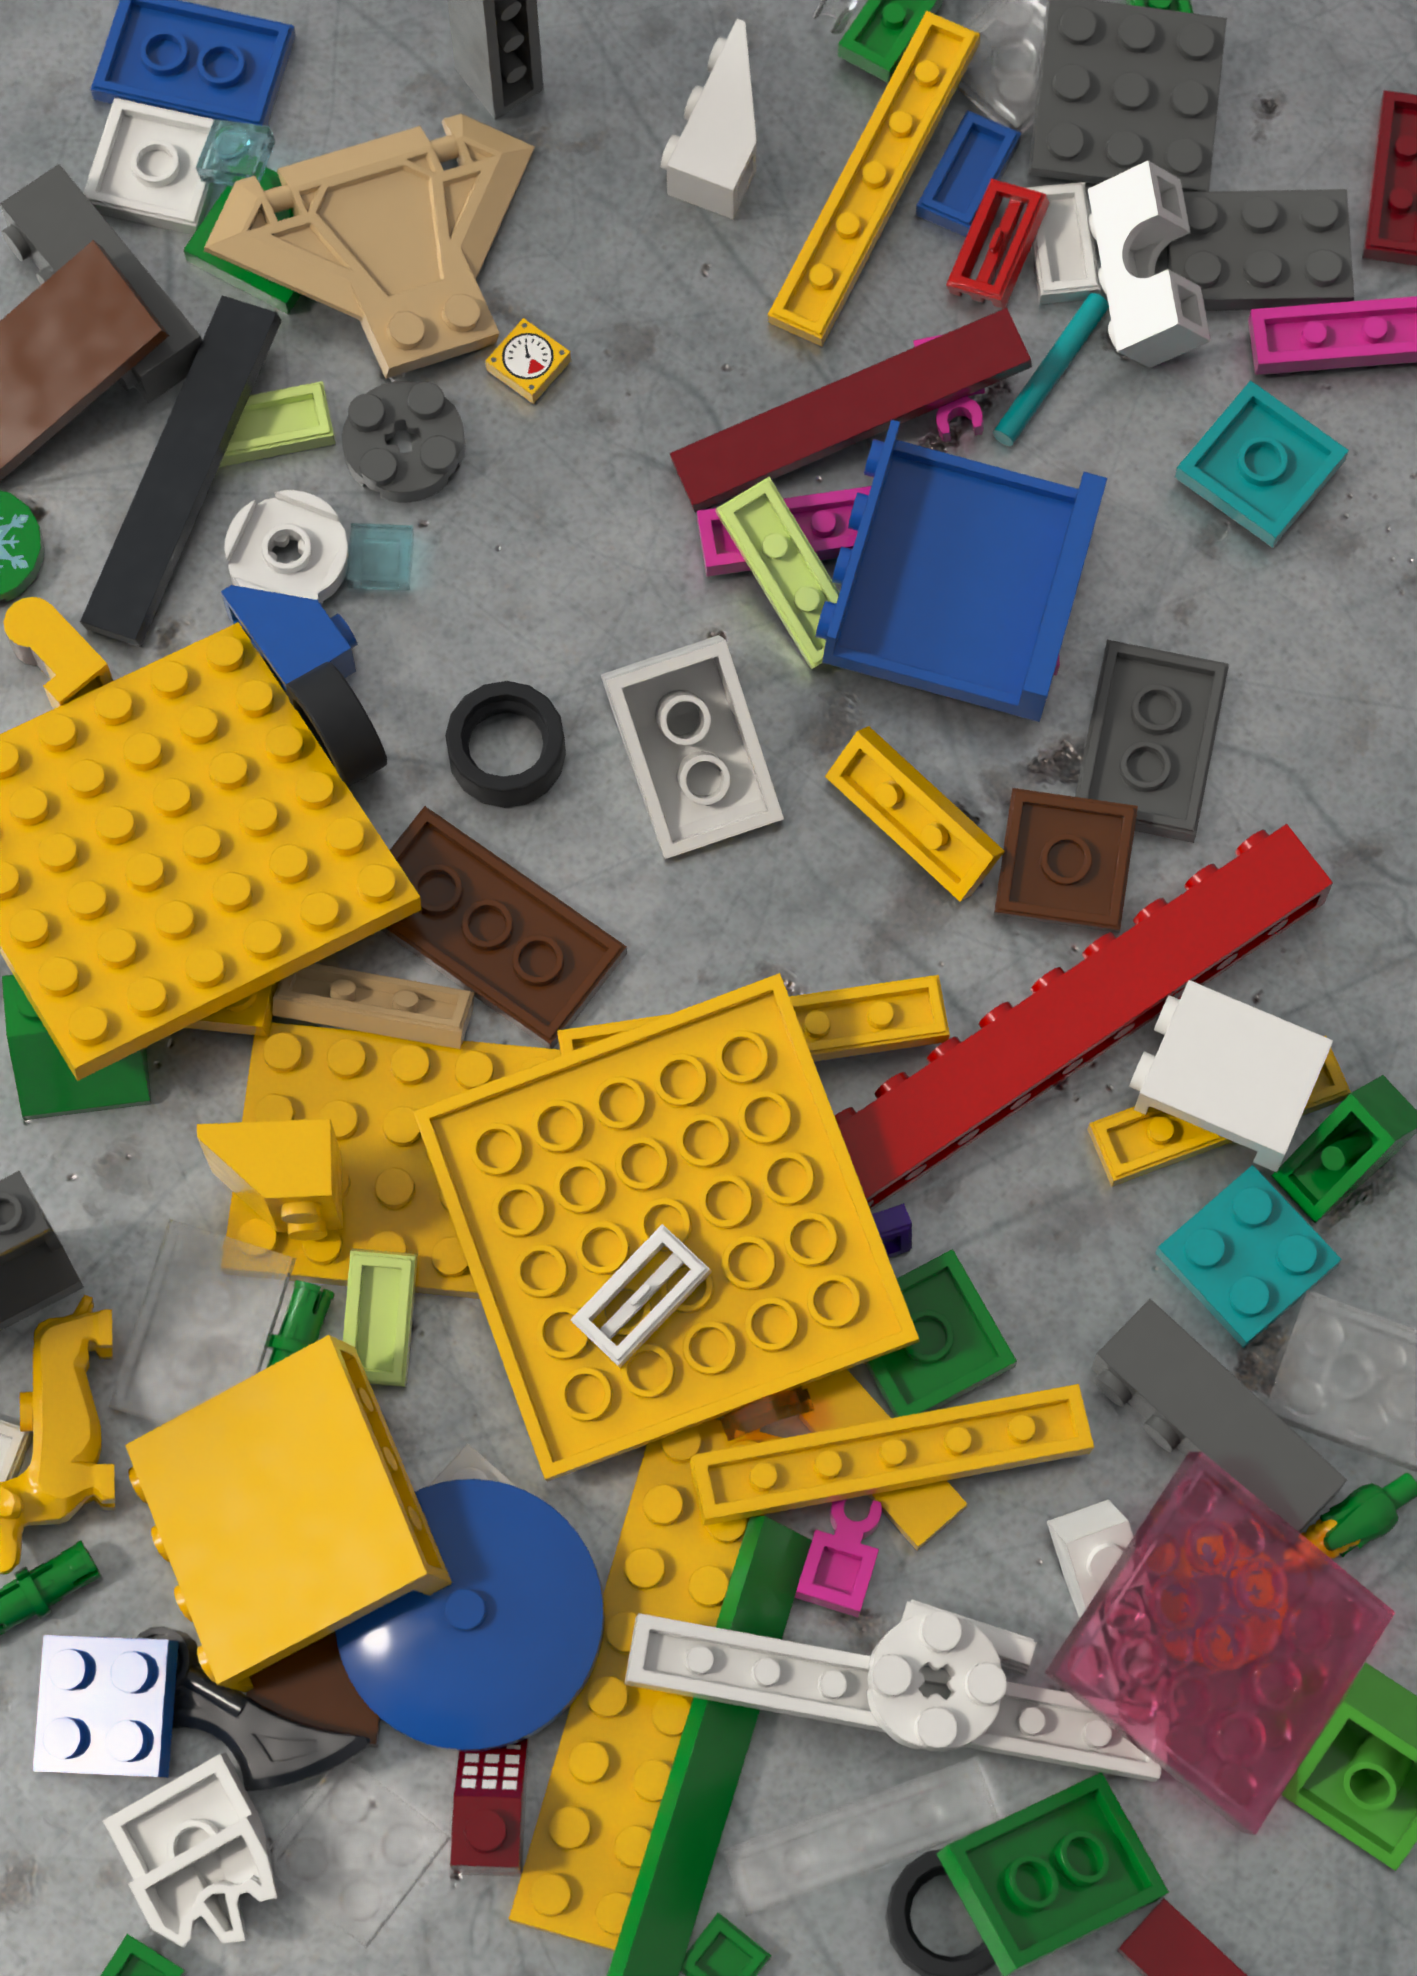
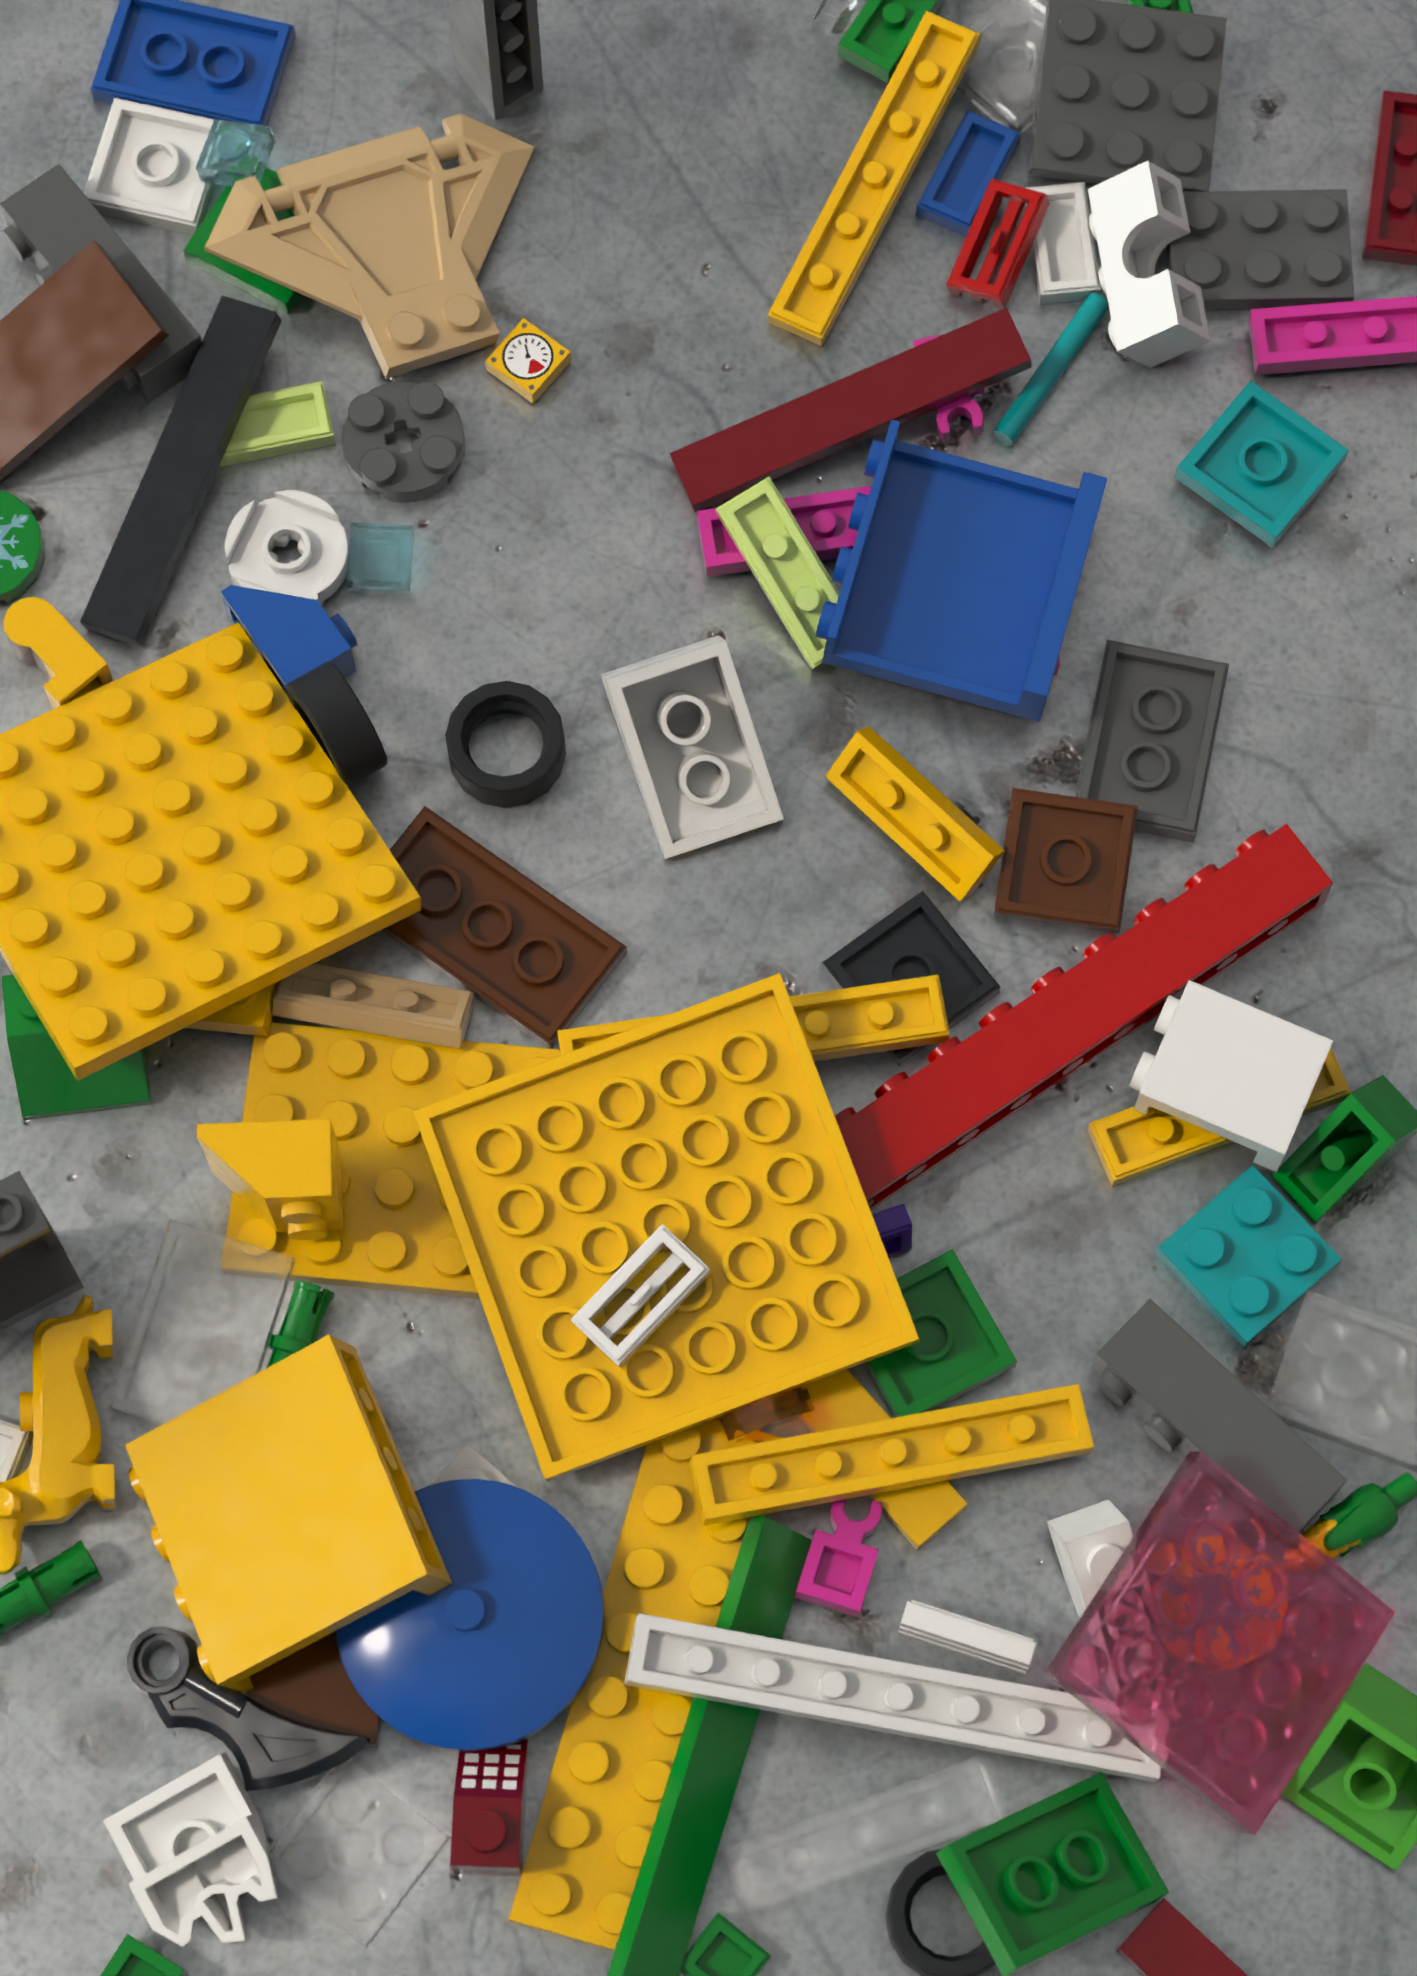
(106, 1706): plate -> none
(381, 1312): yellowish green tile -> none
(718, 146): white slope -> none
(911, 945): none -> black tile
(974, 1684): white plate -> none

